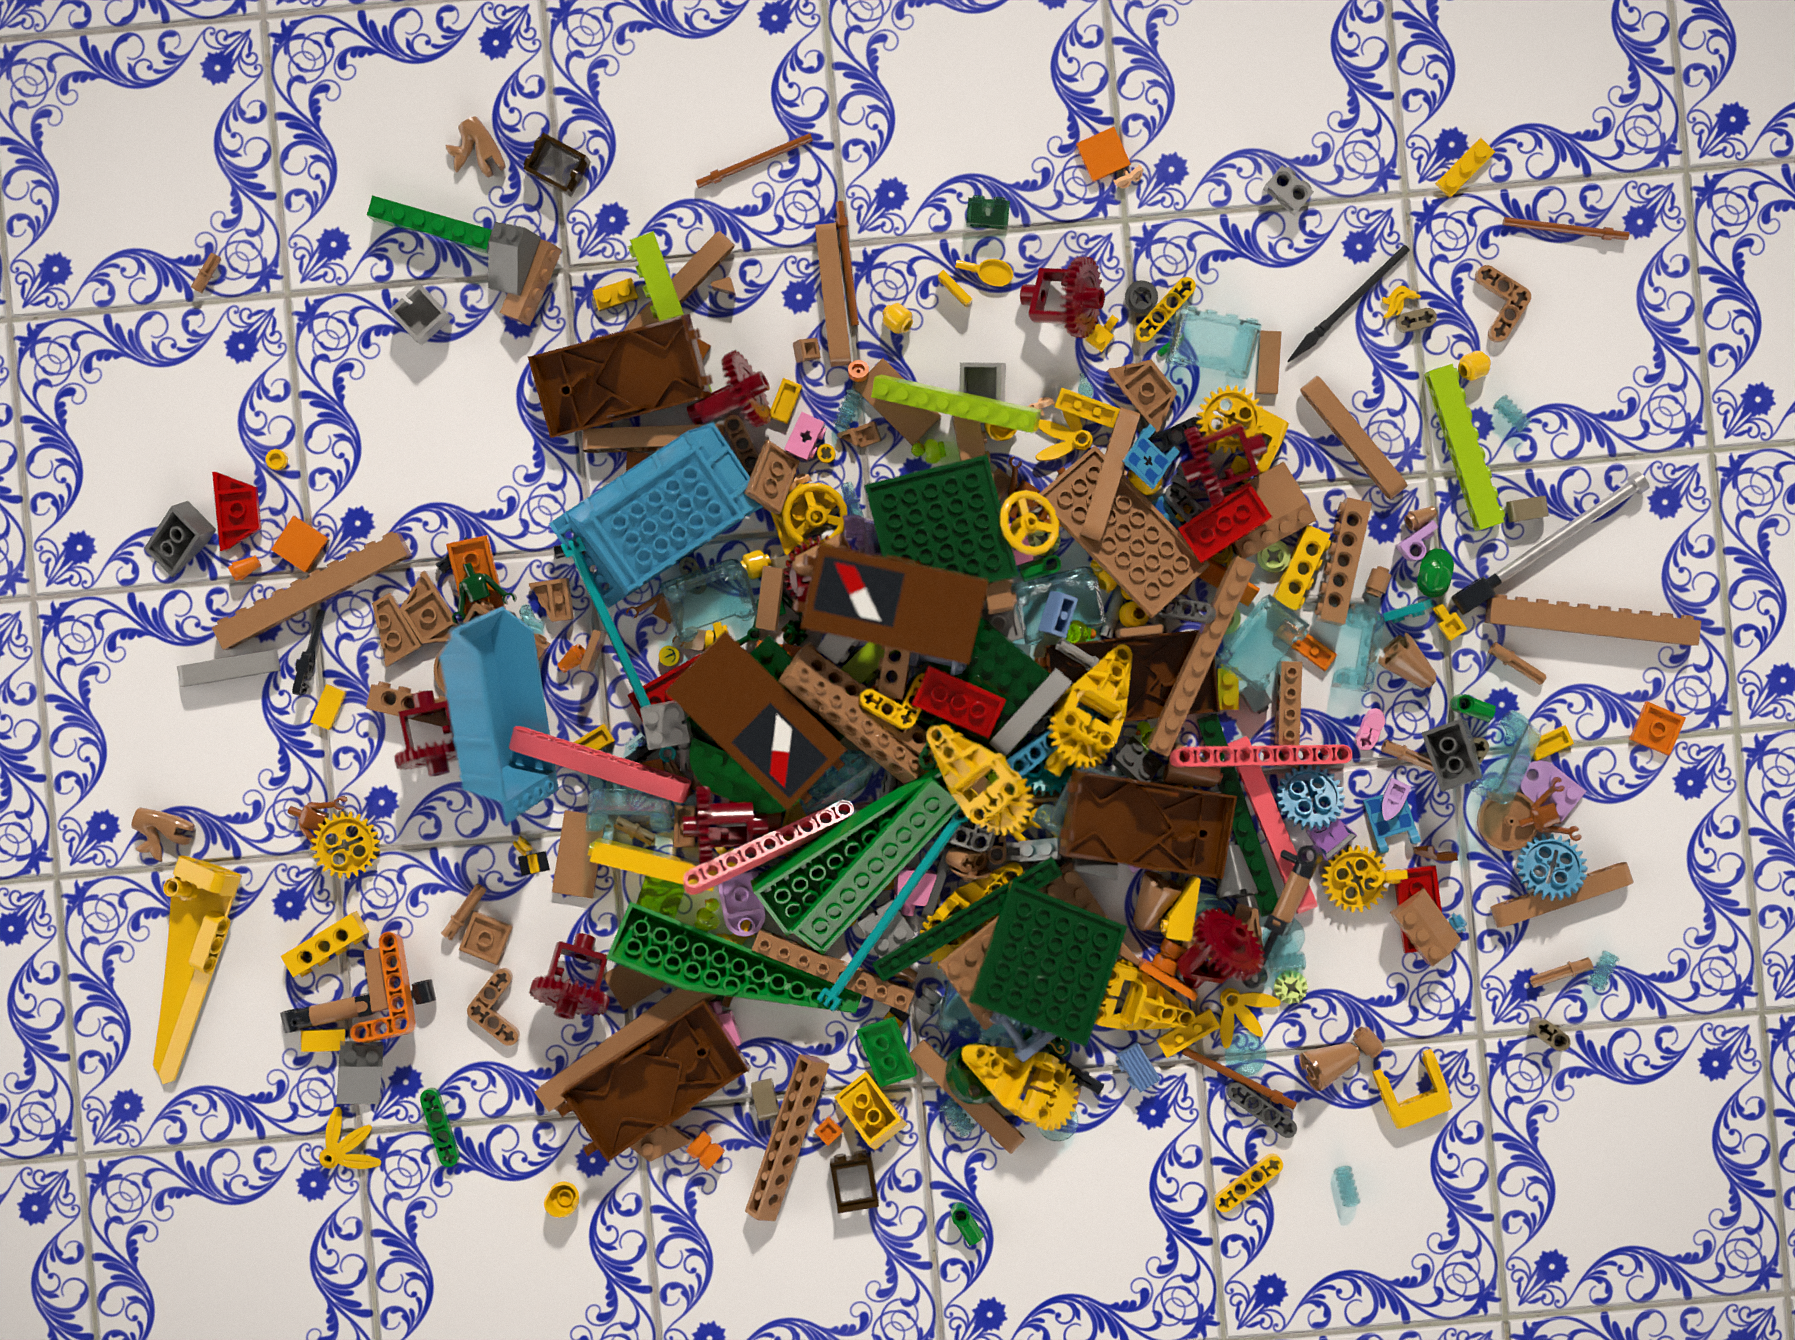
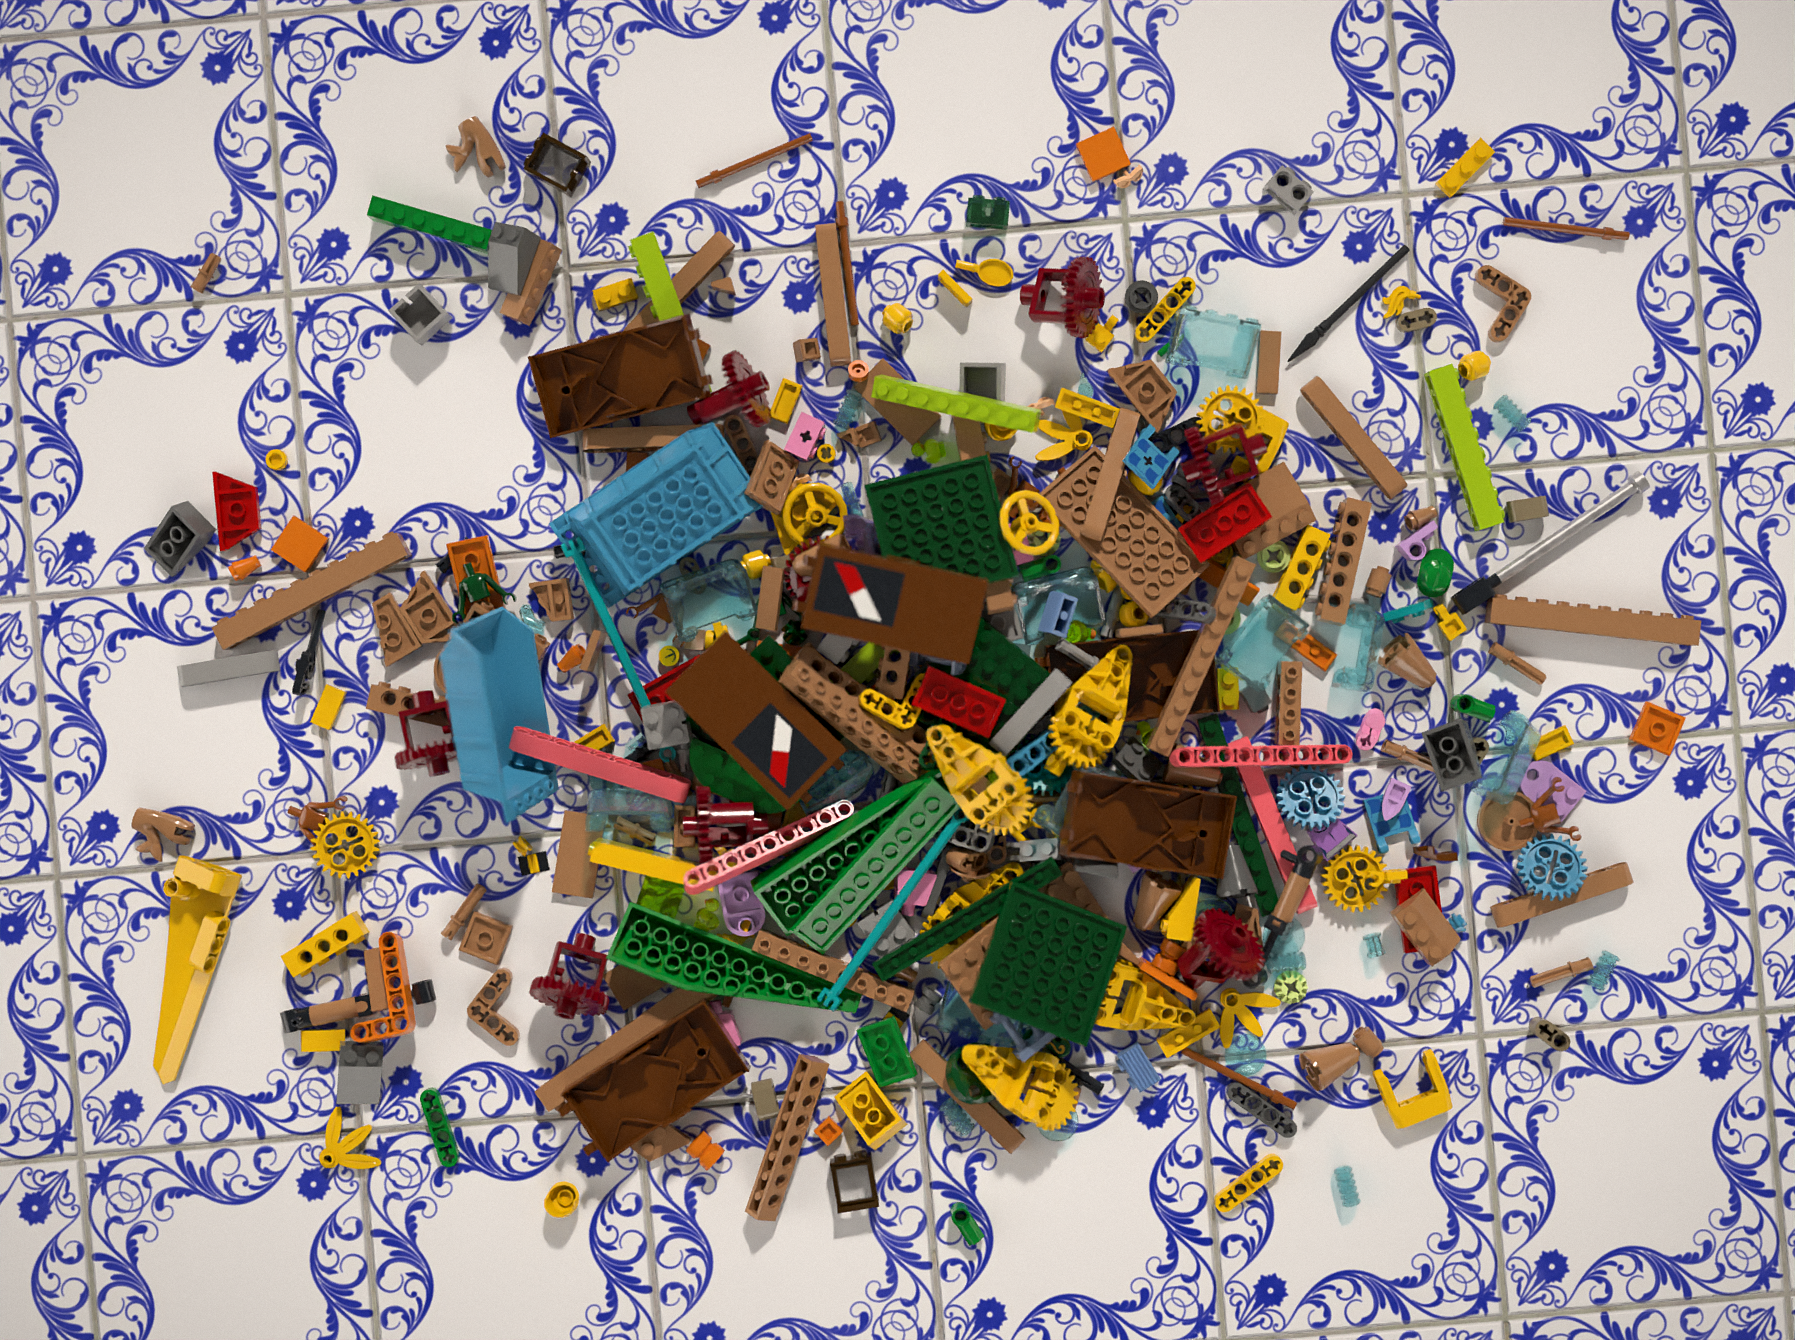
(1374, 945): none -> clear light blue bush

